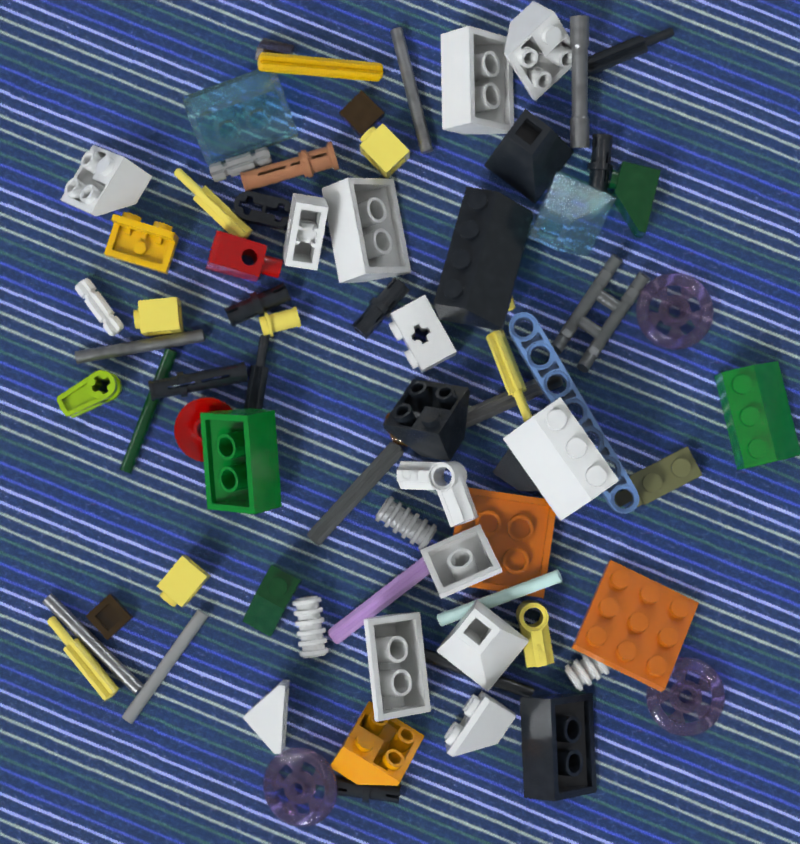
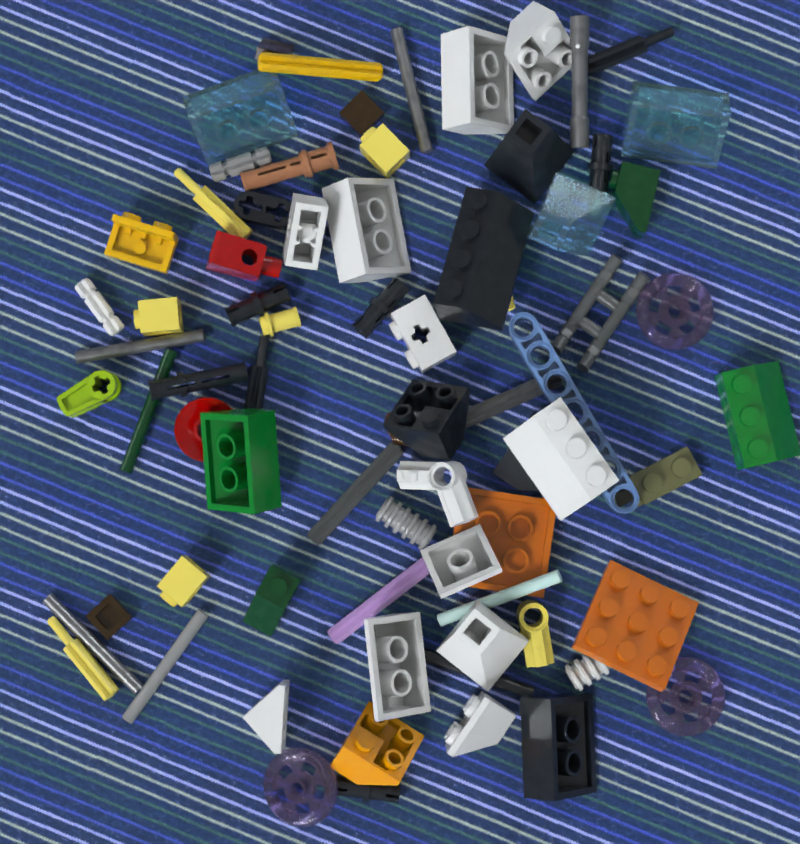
(105, 183): white slope -> none
(310, 626): white piece -> none
(509, 370): light yellow axle -> none
(675, 124): none -> clear light blue slope

